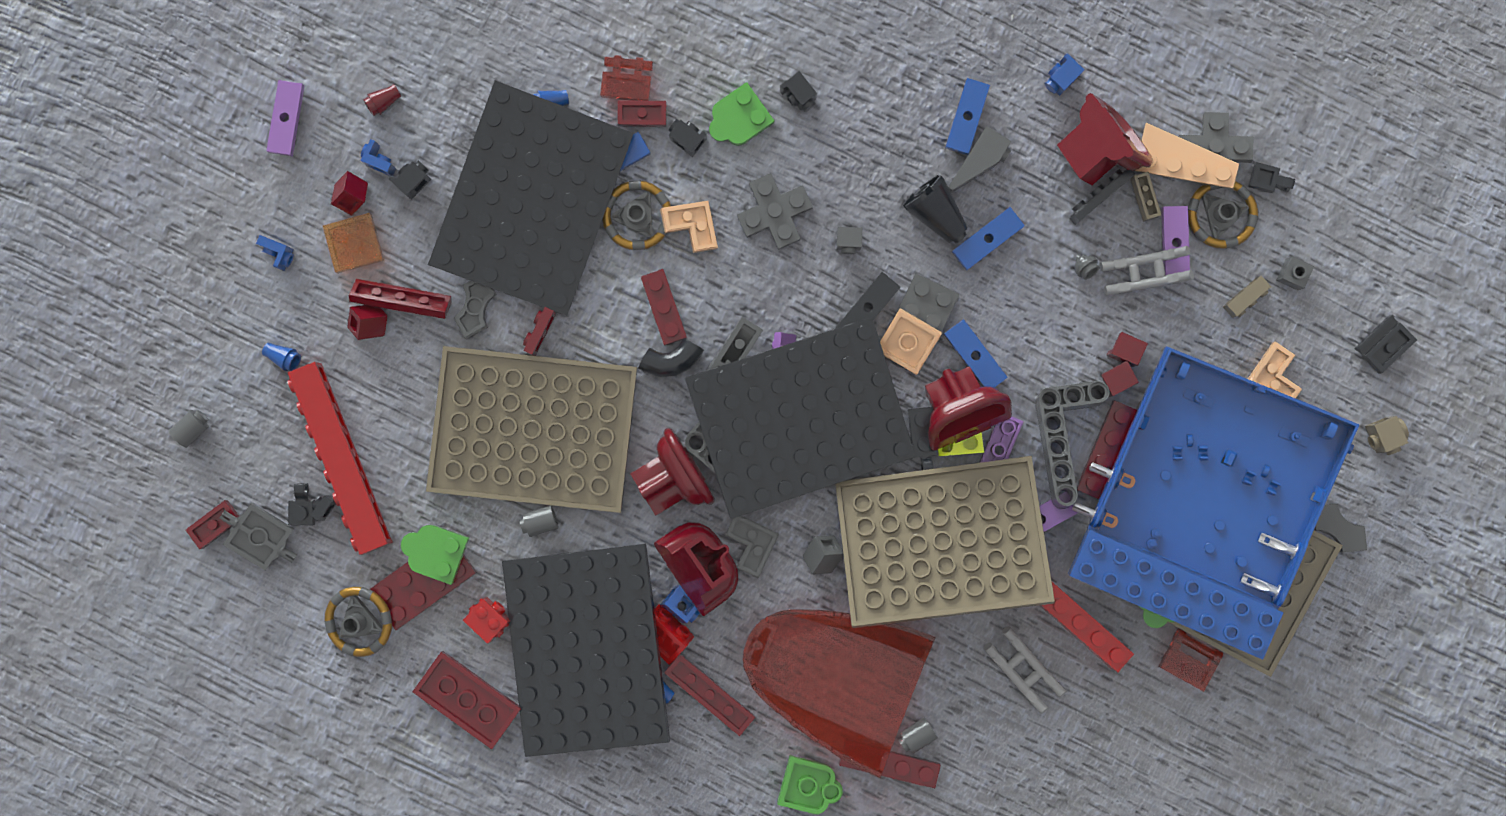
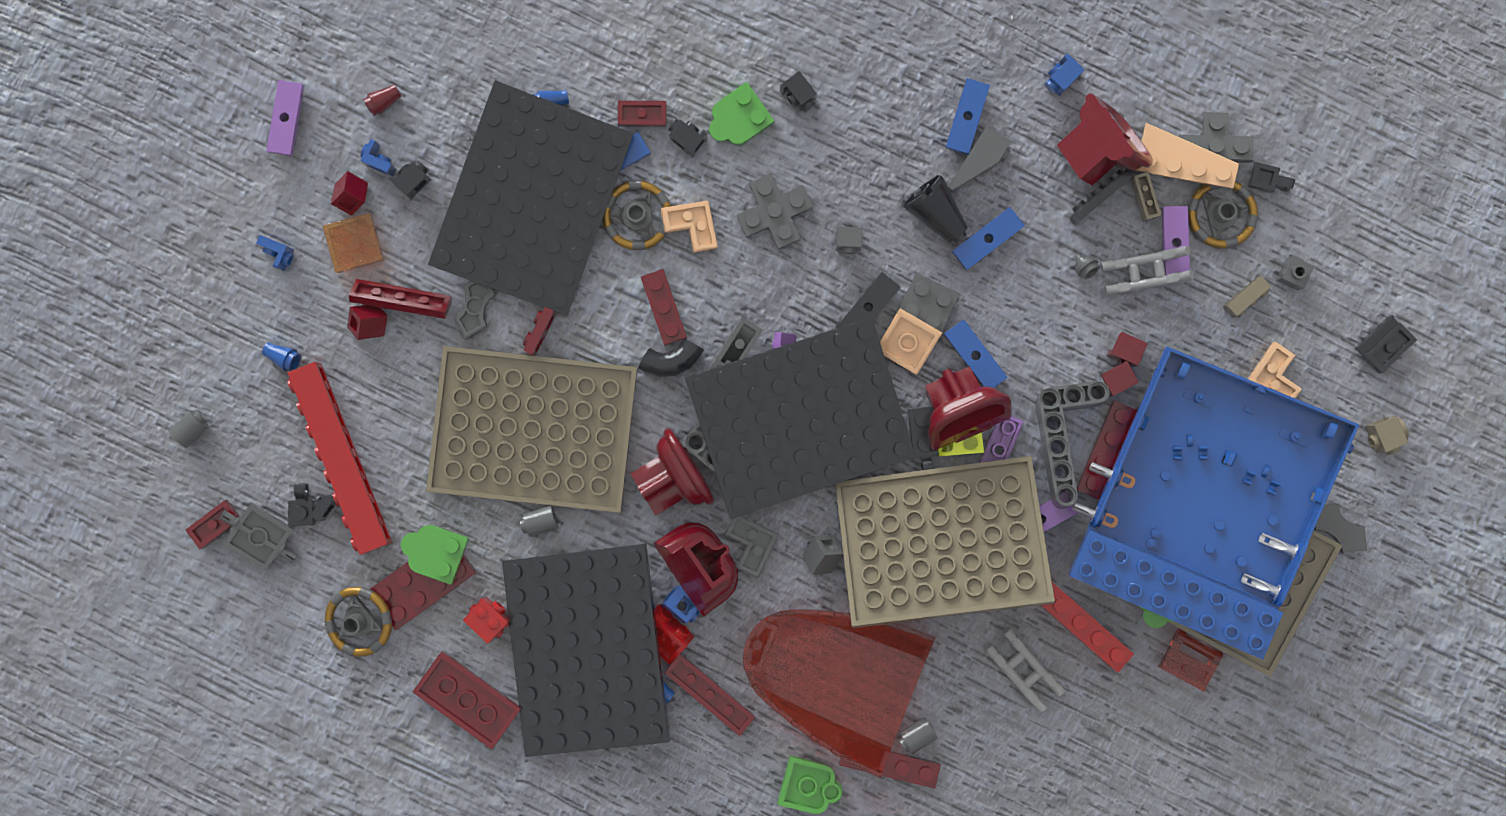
(626, 86): clear red plate -> none

